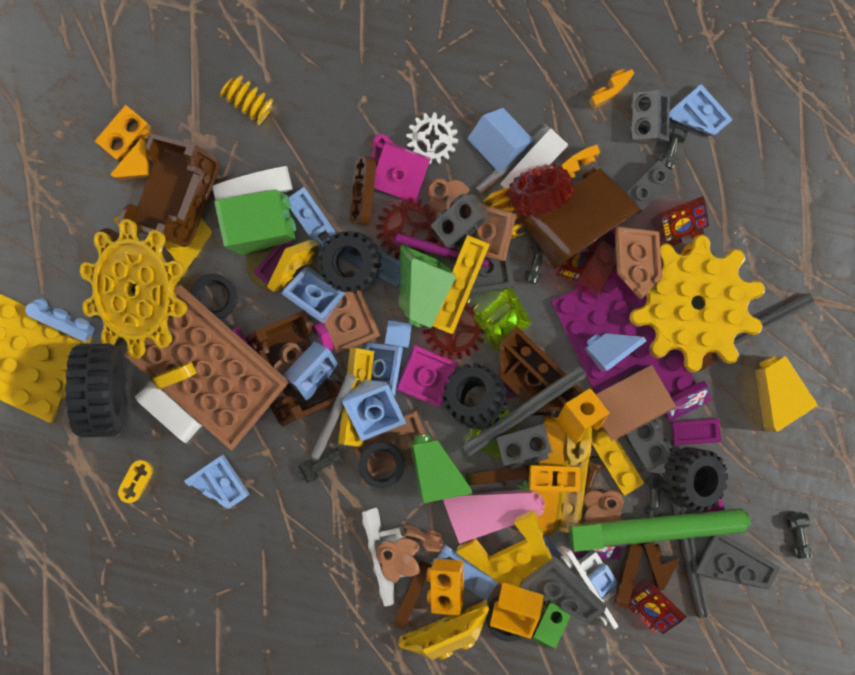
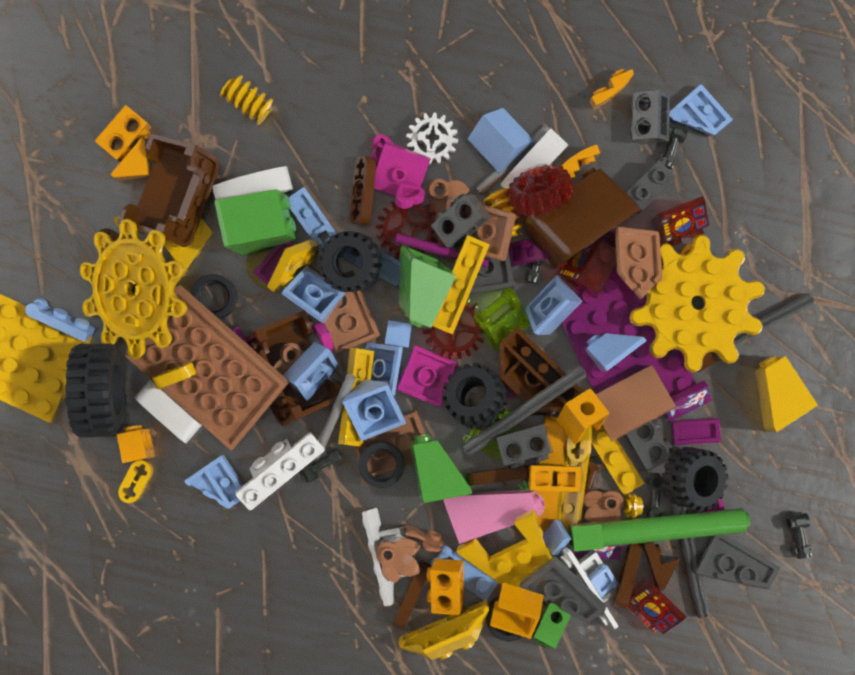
(135, 444): none -> light orange brick
(277, 468): none -> white bracket
(408, 195): none -> dark pink tile
(525, 252): none -> magenta tile
(552, 306): none -> light blue slope
(556, 537): none -> light blue tile
(633, 506): none -> yellow plate

